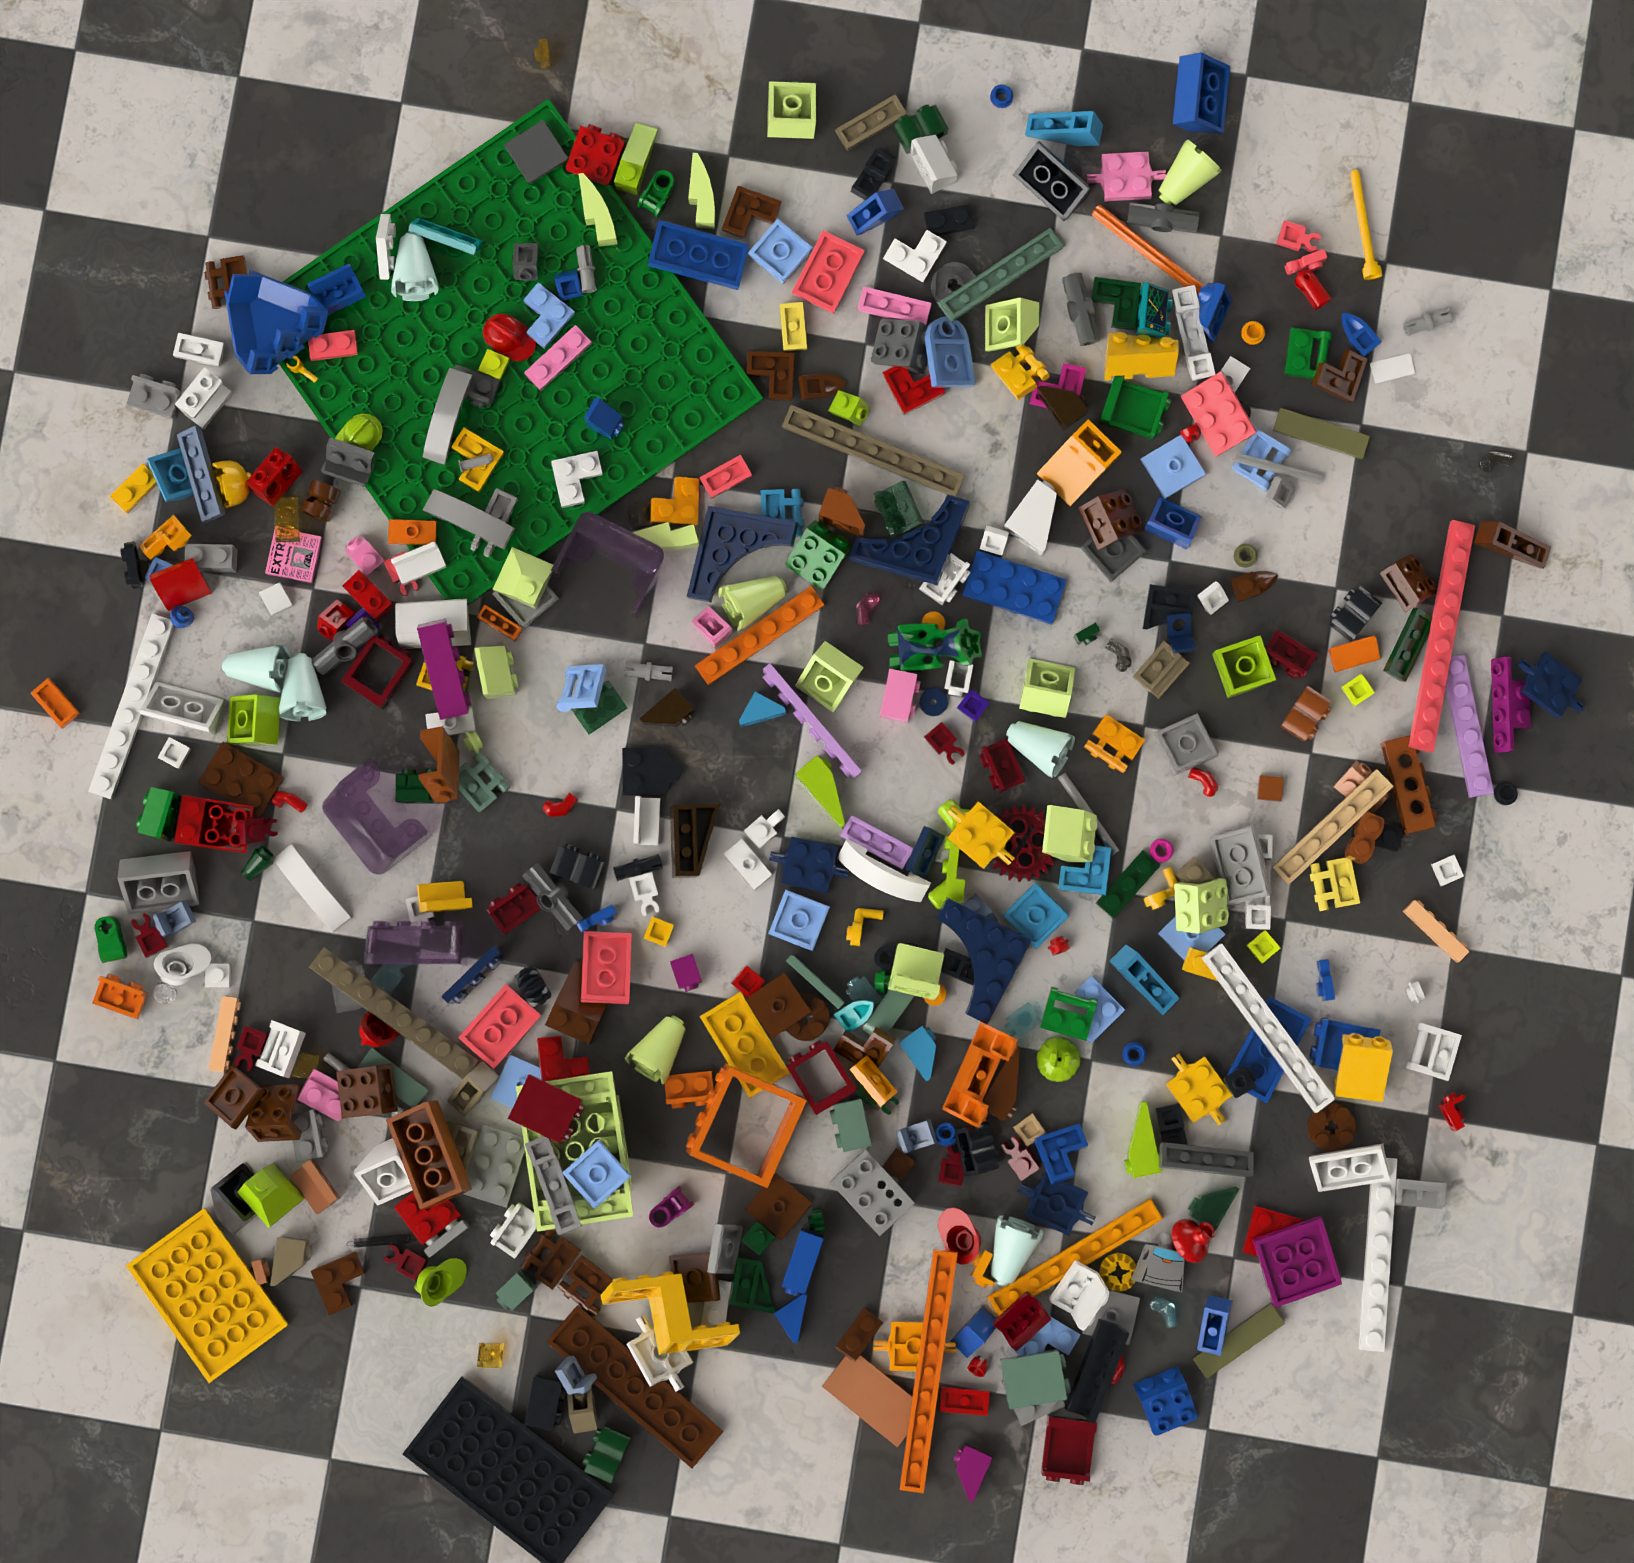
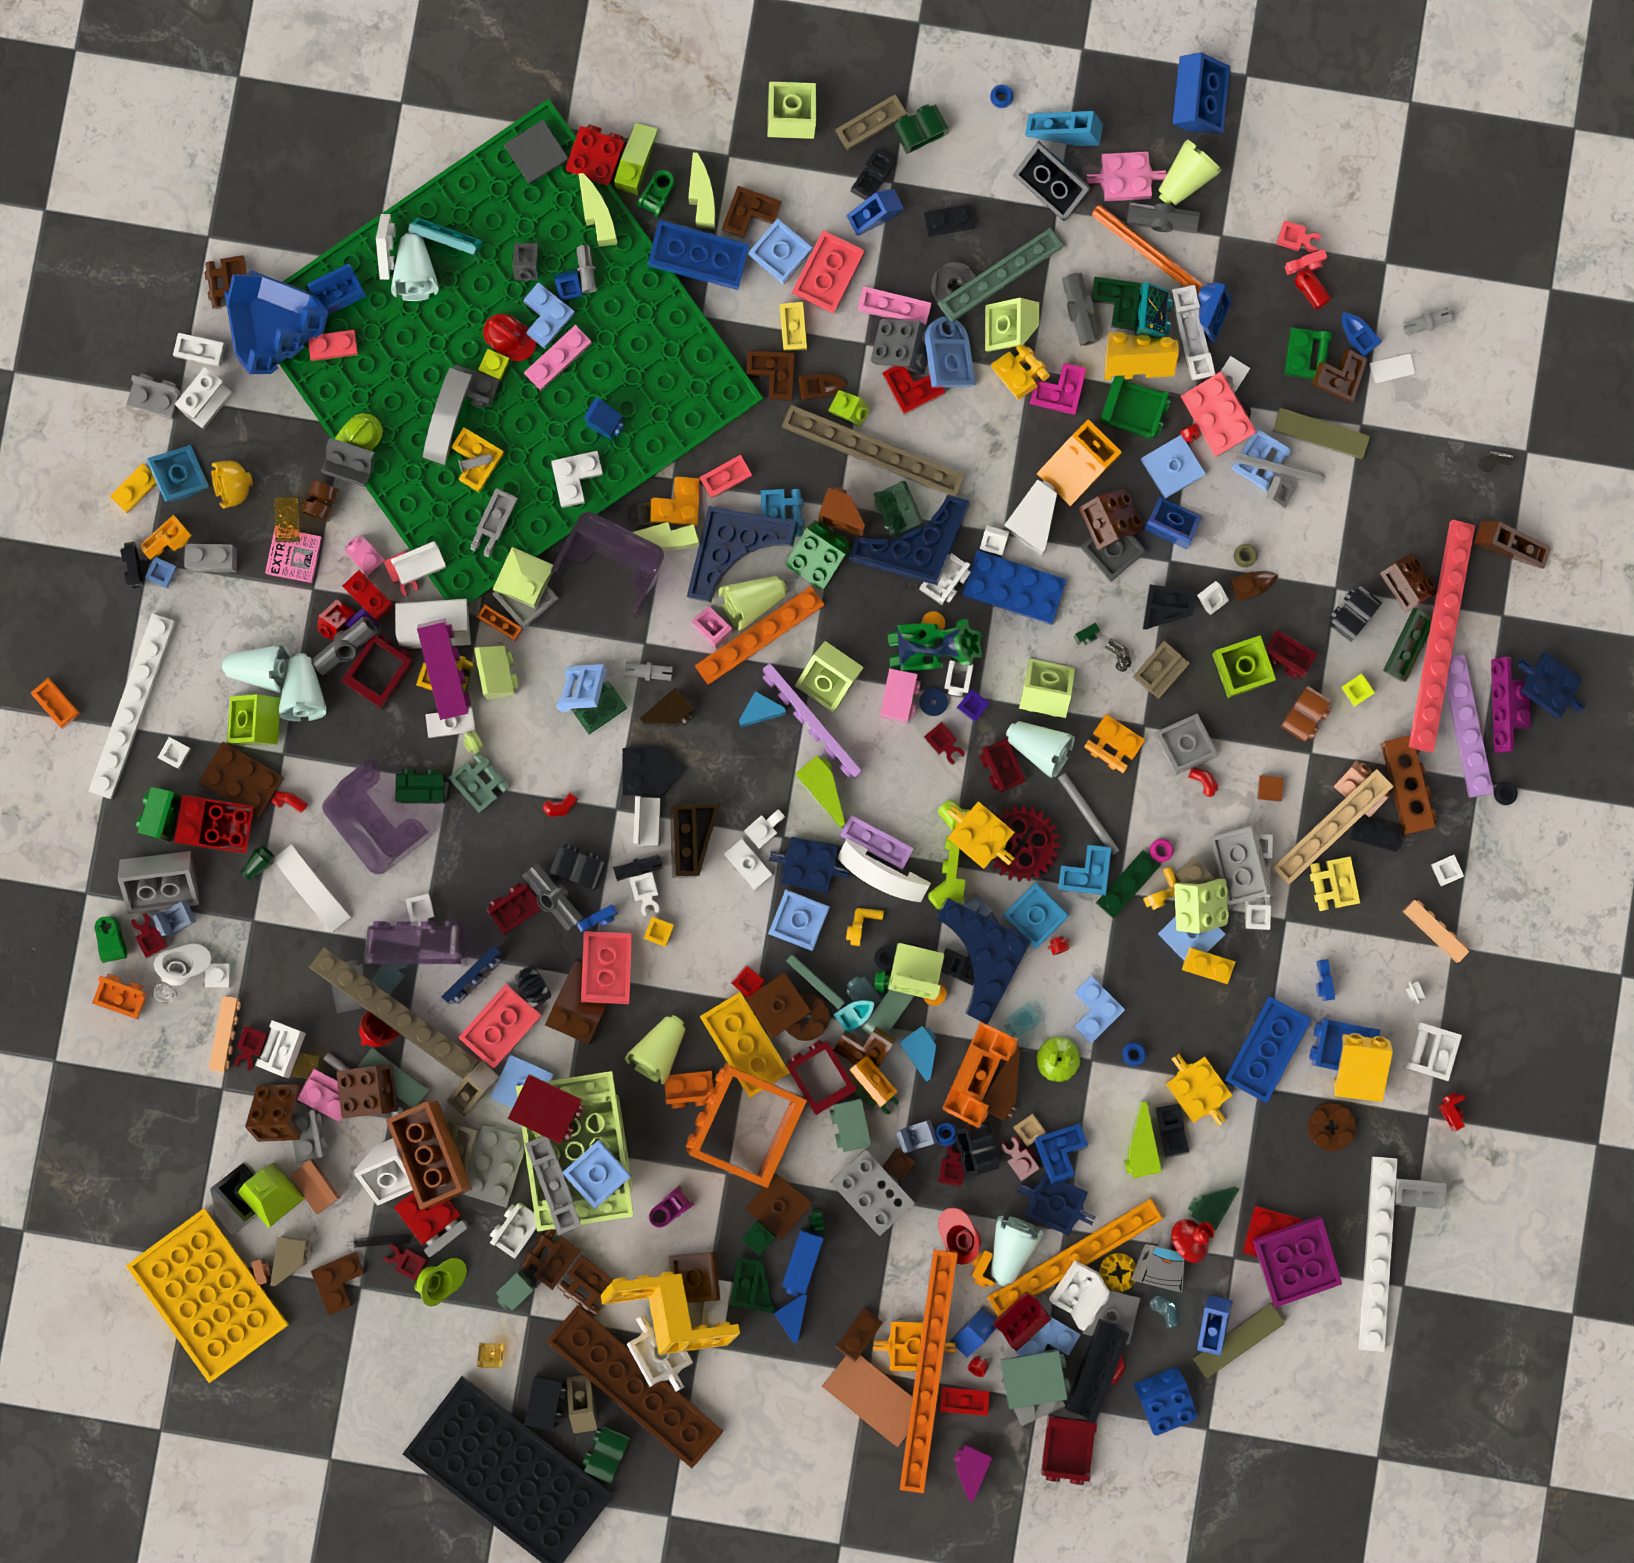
(180, 584): red slope -> none
(181, 616): blue plate -> none
(183, 708): white slope -> none
(201, 474): sand blue plate -> none
(234, 1097): reddish brown plate -> none
(253, 829): dark red plate -> none
(274, 476): red brick -> none
(275, 599): white slope -> none
(300, 368): yellow hand -> none
(412, 532): orange plate -> none
(442, 897): yellow panel -> none
(444, 782): dark orange panel -> none
(469, 518): light grey slope -> none
(542, 54): clear yellow plate -> none
(553, 1064): red plate -> none
(573, 1377): sand blue bracket -> none
(686, 972): magenta brick -> none
(724, 1248): light grey plate -> none
(864, 605): clear pink arm -> none
(918, 261): white plate -> none
(924, 852): plate -> none
(933, 162): white slope -> none
(1063, 405): dark brown slope -> none
(1065, 1021): green plate -> none
(1069, 834): yellowish green slope -> none
(1144, 979): dark azure slope -> none
(1181, 639): dark blue bracket -> none
(1206, 1159): dark grey plate -> none
(1240, 1081): black bracket -> none
(1252, 332): light orange plate -> none
(1263, 946): neon yellow plate -> none
(1268, 1028): white plate -> none
(1350, 1167): white slope -> none
(1354, 653): orange slope -> none
(1363, 842): dark orange brick -> none
(1371, 268): yellow piece -> none

